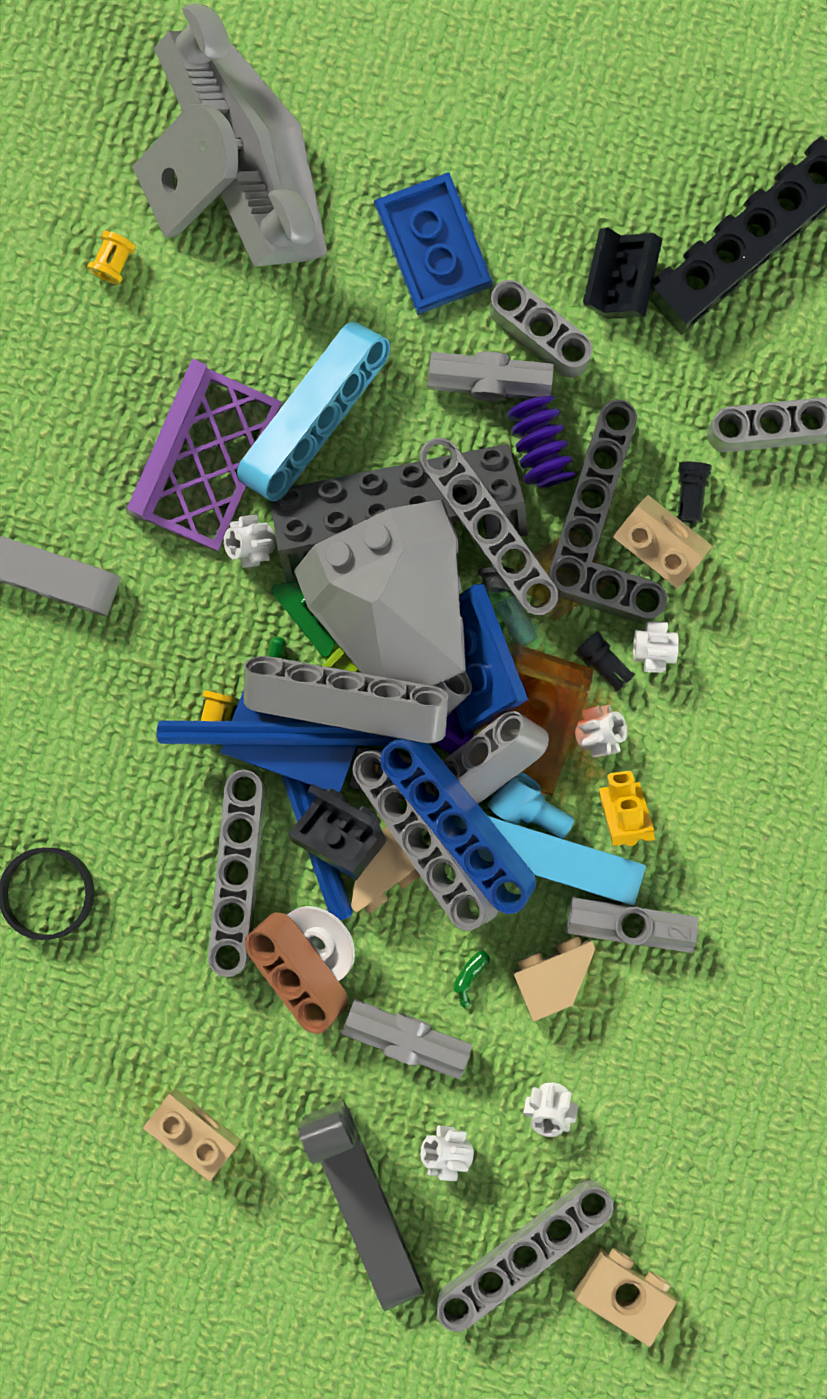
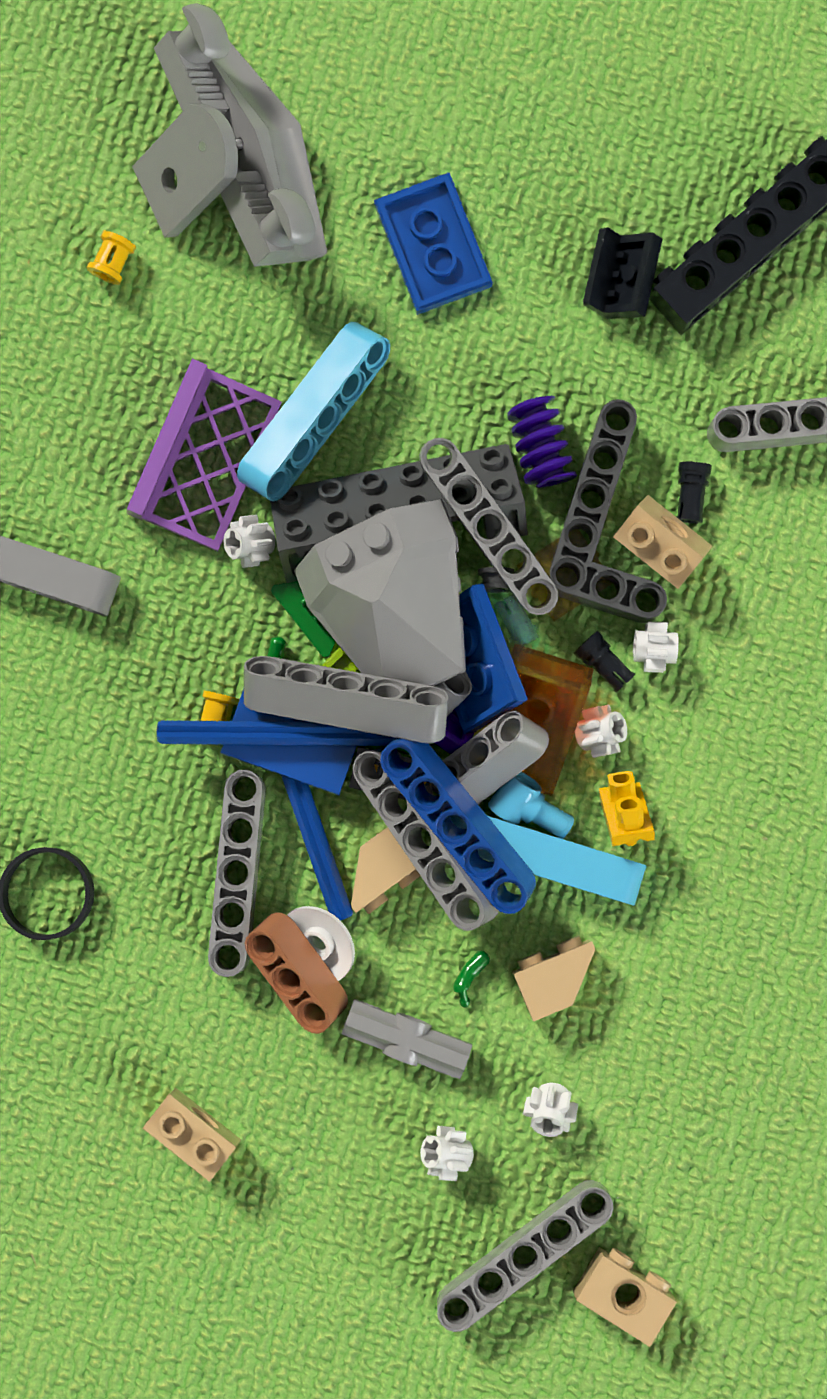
(334, 1141): dark grey beam -> none
(339, 832): black bracket -> none
(489, 376): light grey piece -> none
(534, 310): light grey beam -> none
(659, 928): light grey piece -> none

